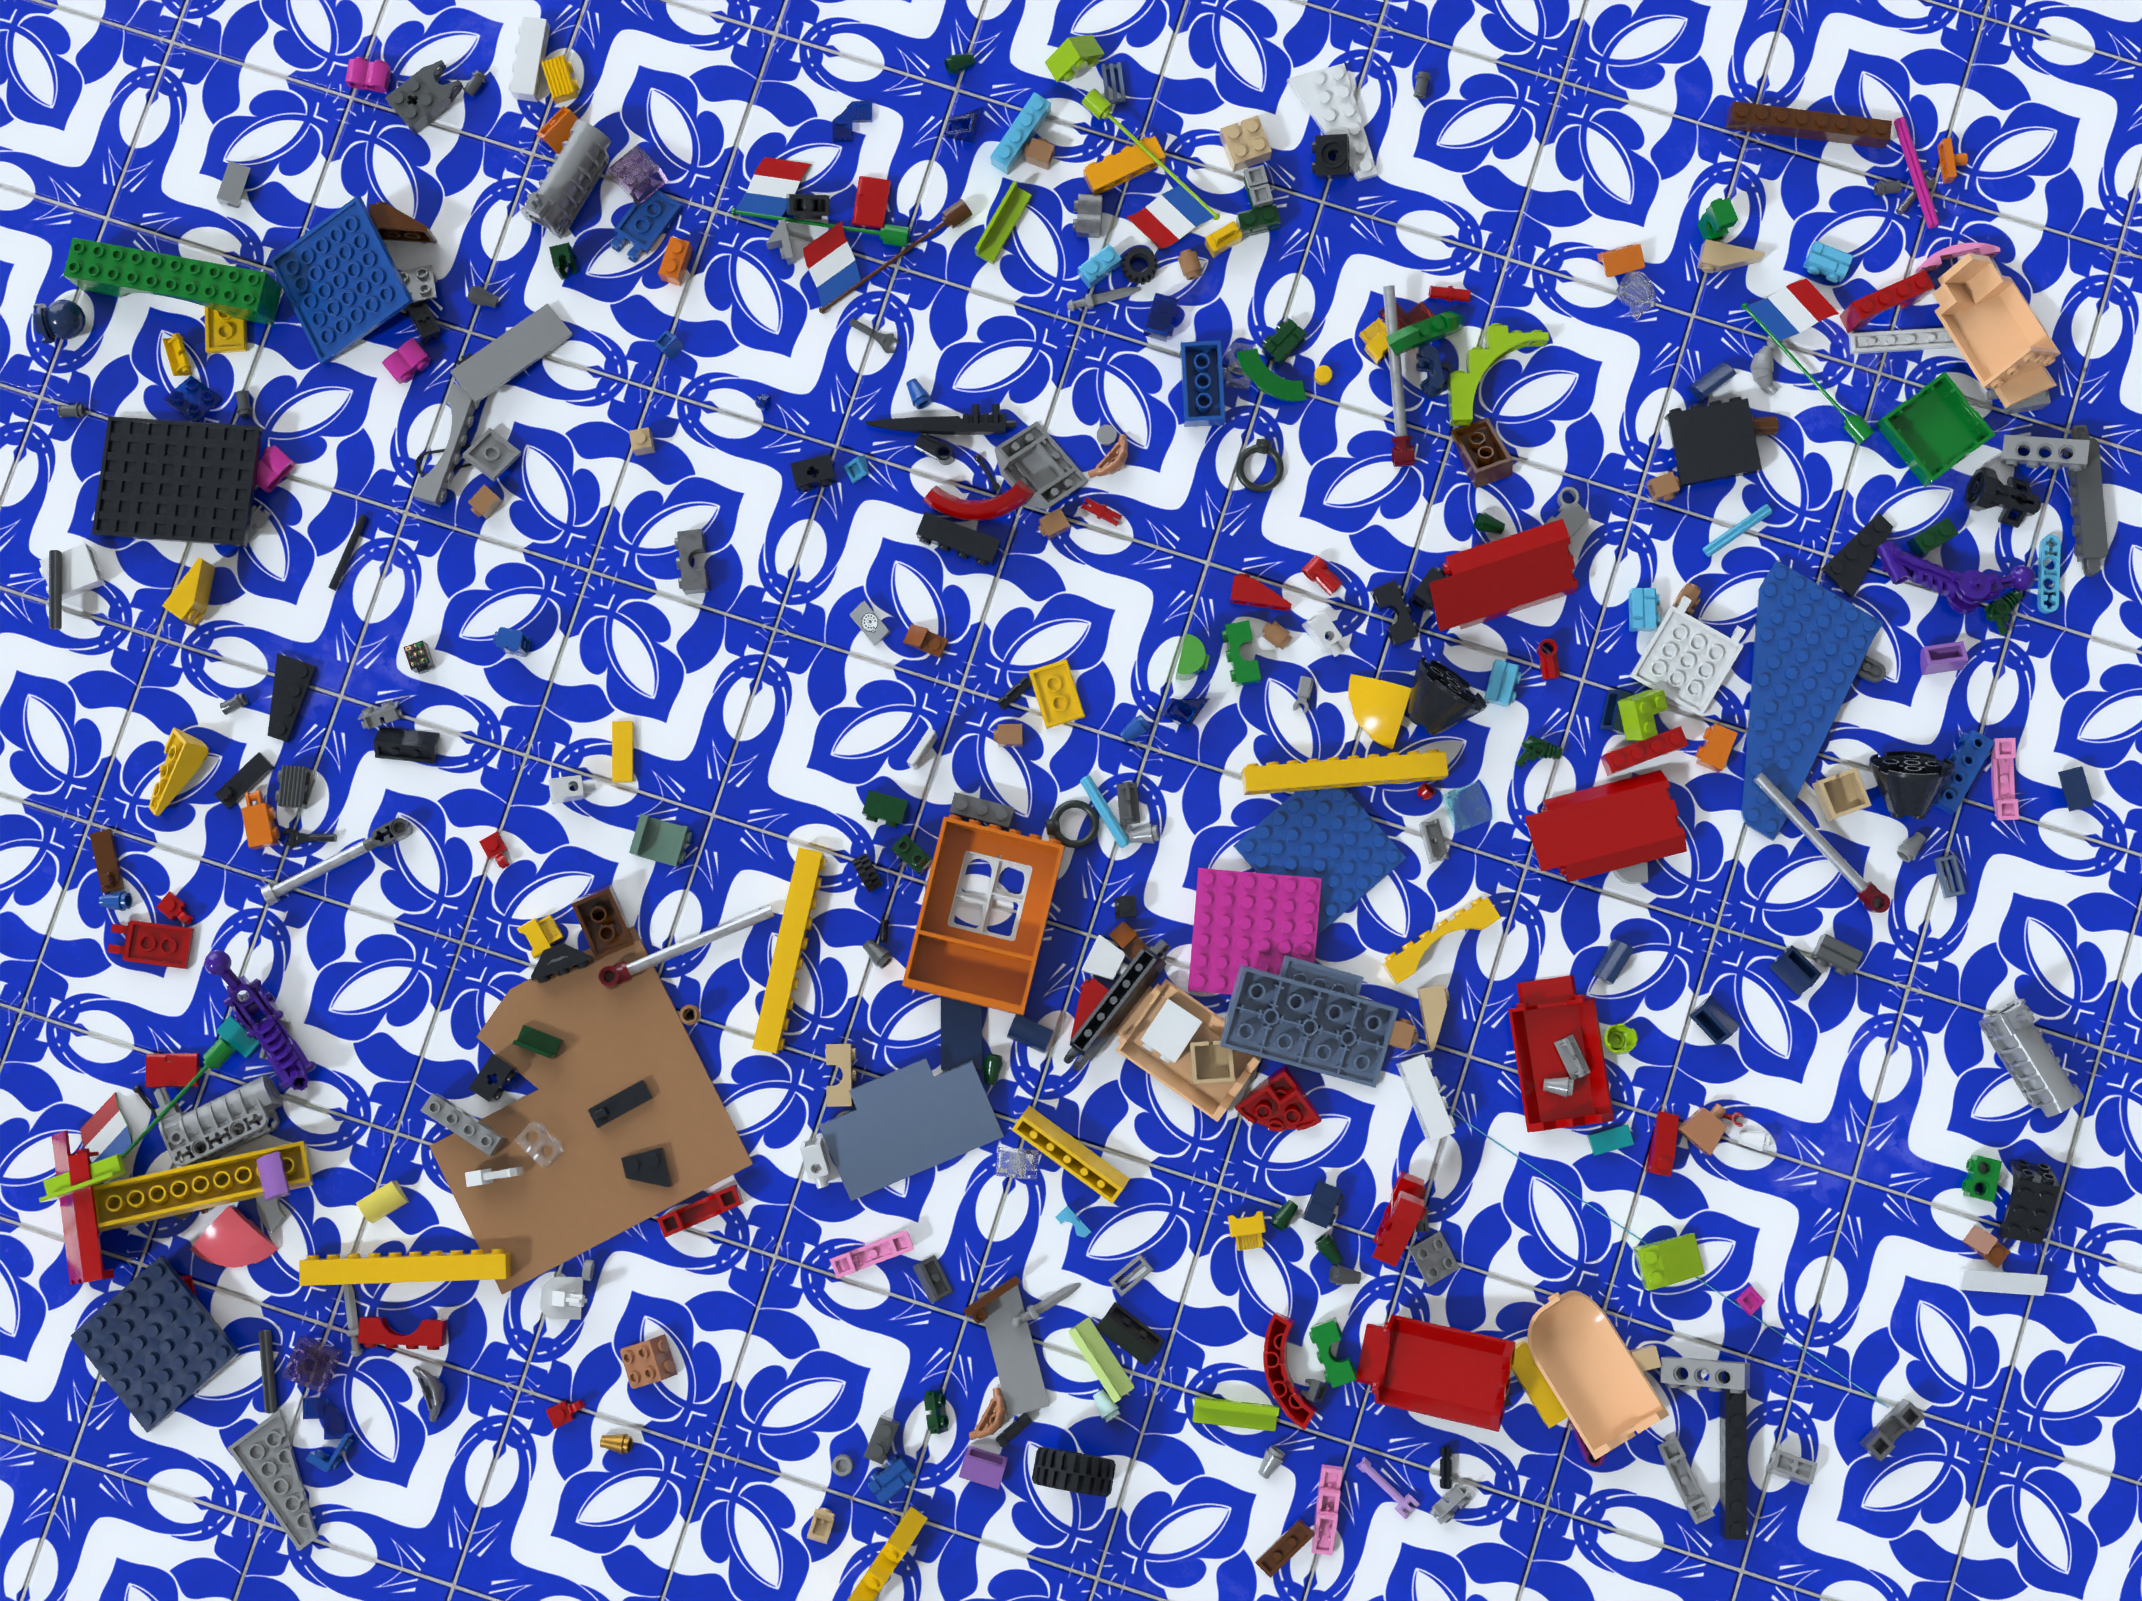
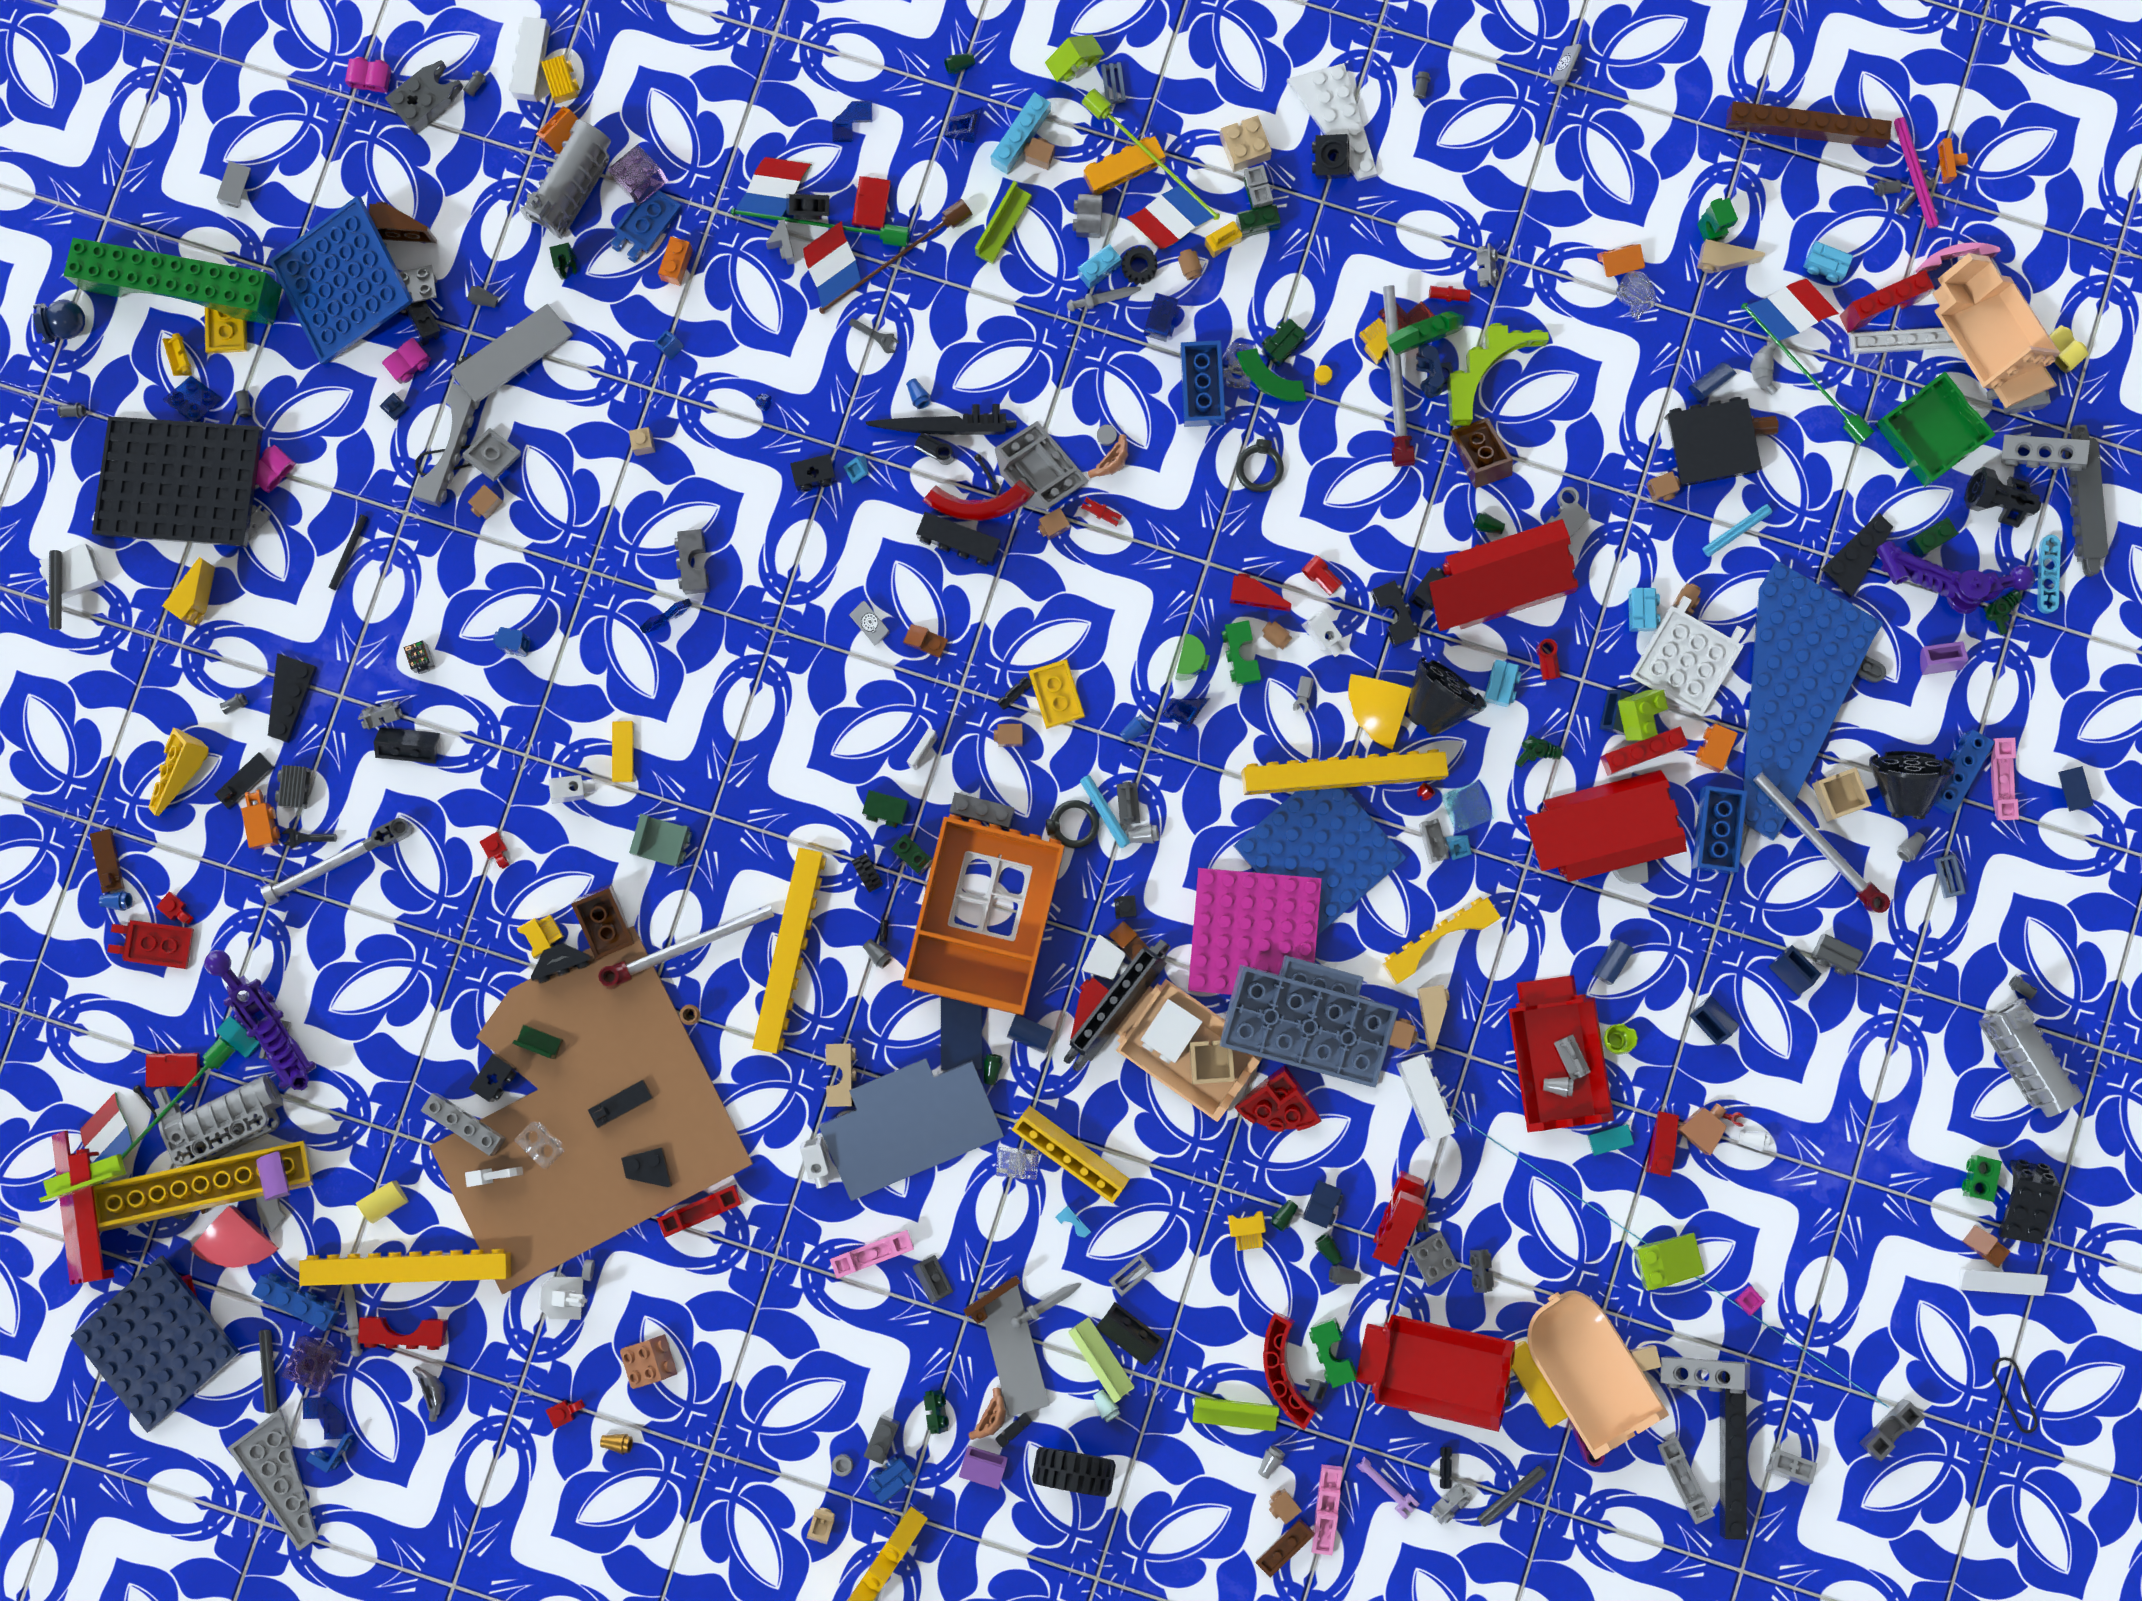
(296, 1302): none -> blue brick
(394, 406): none -> dark blue tile
(675, 611): none -> clear blue tile
(1283, 1506): none -> medium nougat brick
(1458, 846): none -> dark azure slope
(1481, 1280): none -> dark grey hinge
(1487, 258): none -> light grey hinge
(1511, 1496): none -> dark grey axle
(1565, 65): none -> light grey slope
(1719, 830): none -> blue brick
(2018, 984): none -> dark grey pin
(2025, 1392): none -> black piece
(2071, 350): none -> light yellow brick

